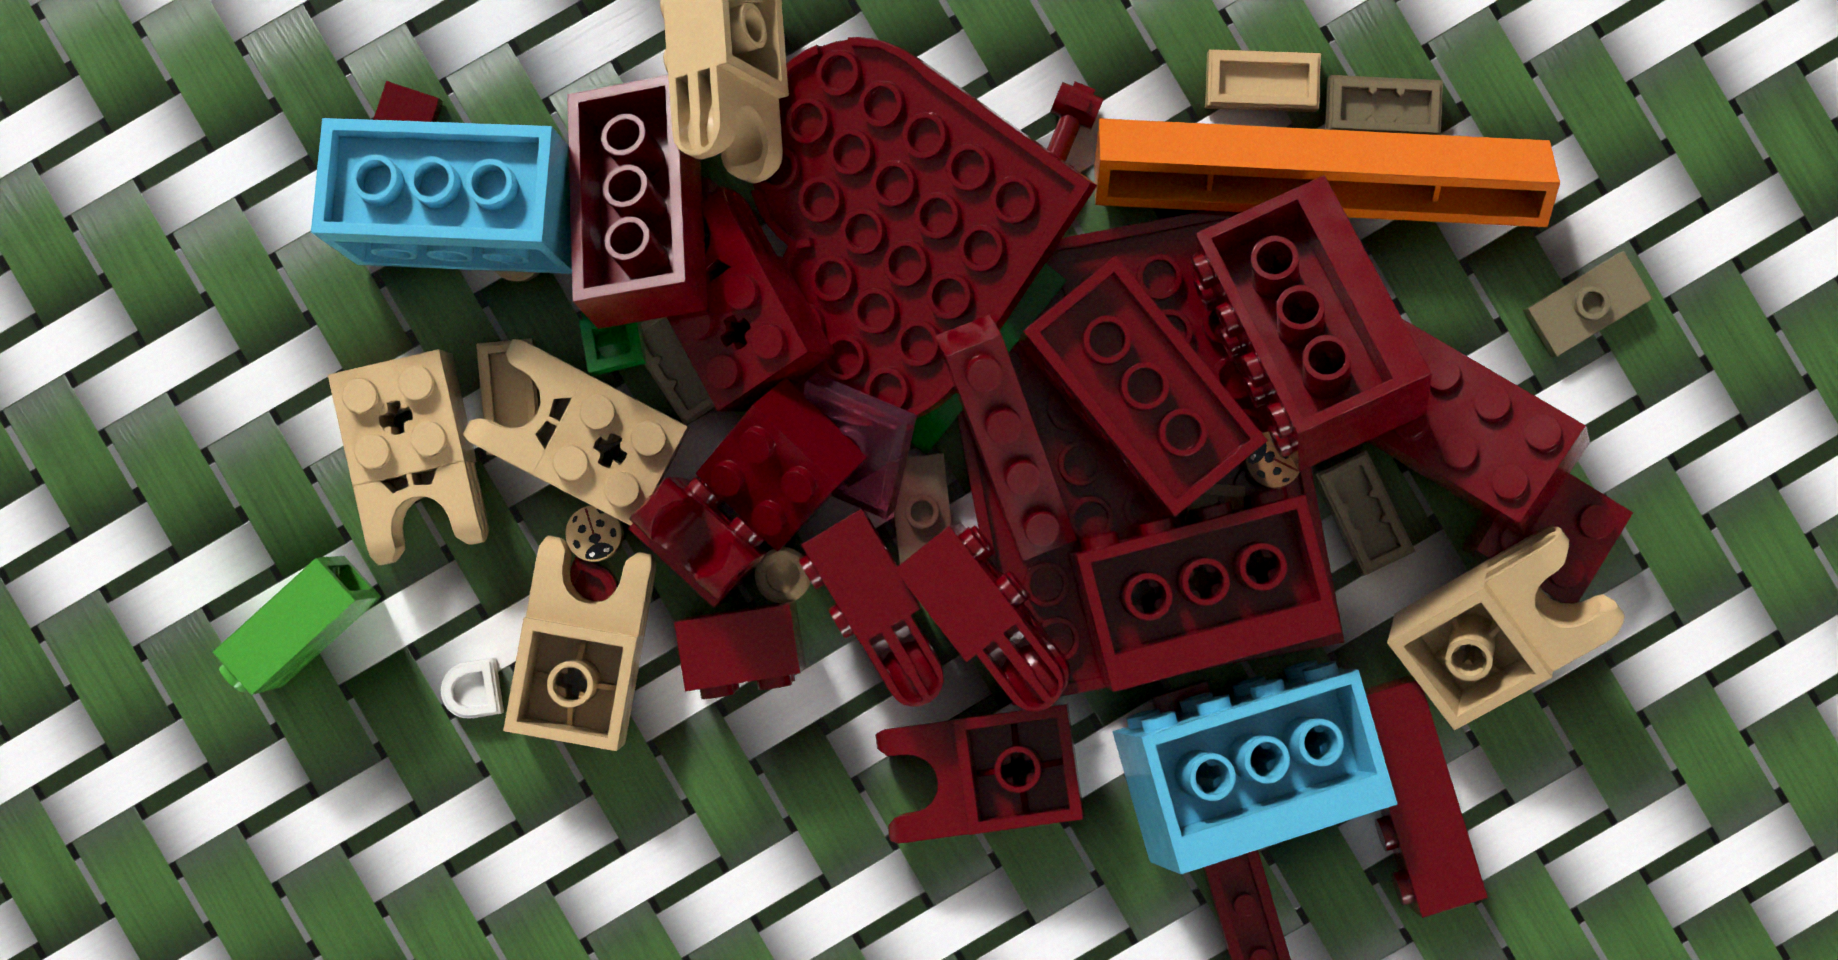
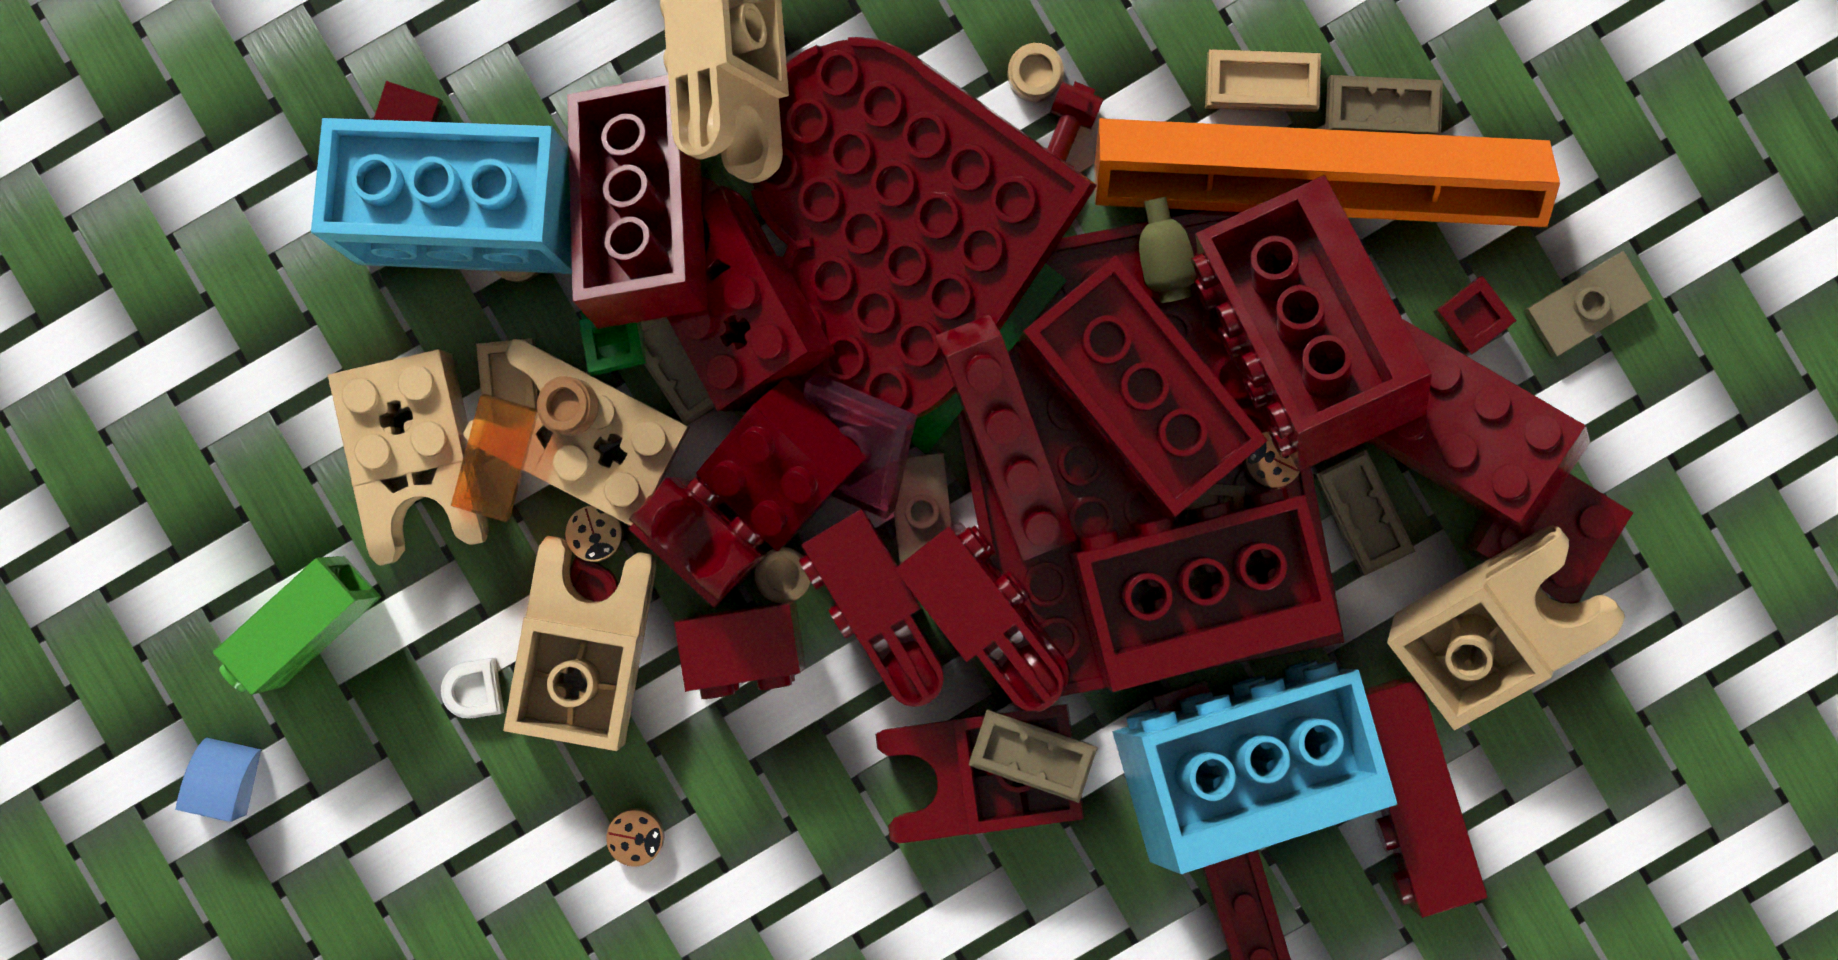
(219, 780): none -> medium blue brick
(494, 457): none -> clear orange tile
(567, 405): none -> medium nougat tile
(635, 837): none -> medium nougat tile
(1033, 755): none -> dark tan plate
(1035, 72): none -> tan tile
(1166, 254): none -> olive plant
(1474, 316): none -> dark red tile

